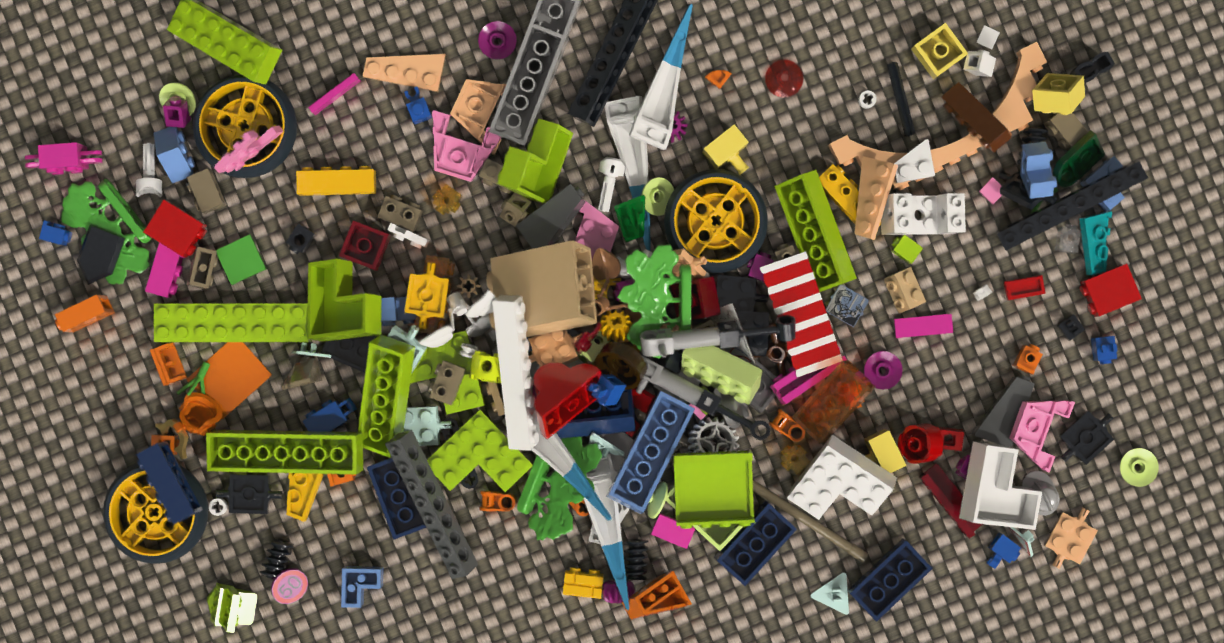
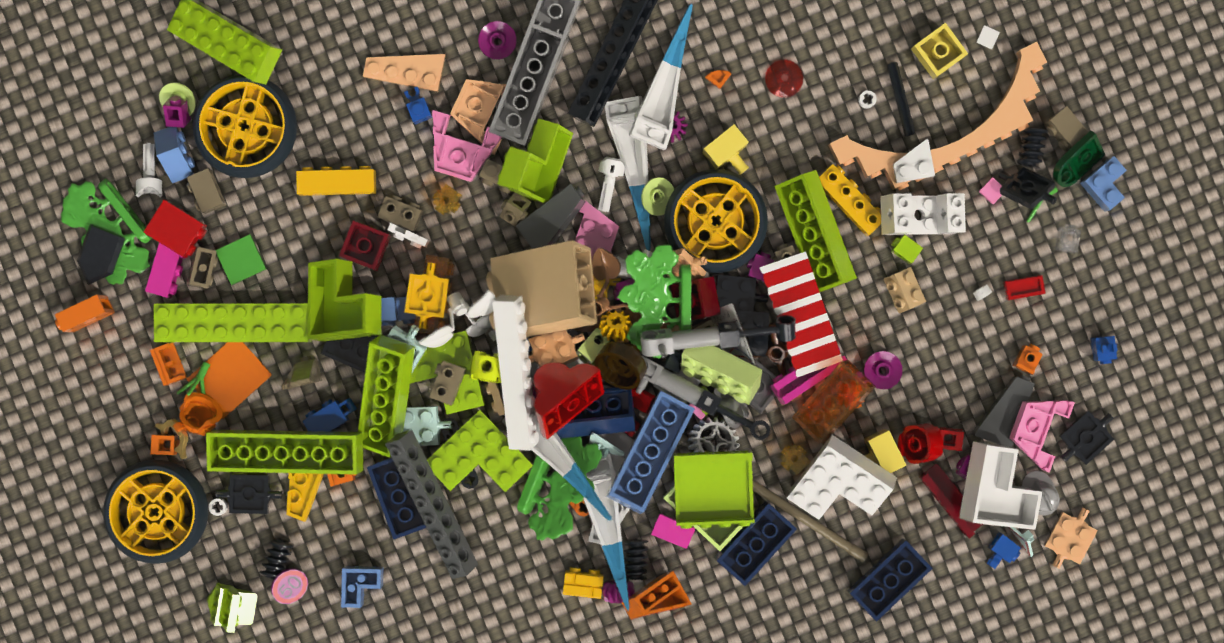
(55, 233): blue brick -> none
(63, 157): dark pink brick -> none
(169, 482): dark blue brick -> none
(246, 149): bright pink wing -> none
(308, 235): black brick -> none
(312, 352): light aqua piece -> none
(334, 94): dark pink tile -> none
(465, 282): tan gear -> none
(468, 350): white bush -> none
(496, 501): orange piece -> none
(584, 342): dark red plate -> none
(607, 390): blue brick -> none
(631, 218): green wing -> none
(657, 500): yellowish green dish -> none
(786, 425): orange piece -> none
(834, 594): light aqua piece -> none
(846, 305): piece -> none
(874, 190): light nougat wing -> none
(923, 326): dark pink tile -> none
(975, 117): reddish brown brick -> none
(979, 63): white brick -> none
(1037, 170): medium blue brick -> none
(1058, 93): light yellow brick -> none
(1071, 327): black tile -> none
(1072, 204): black brick -> none
(1094, 67): black brick -> none
(1094, 236): teal wing -> none
(1110, 290): red brick -> none
(1148, 467): yellowish green dish -> none

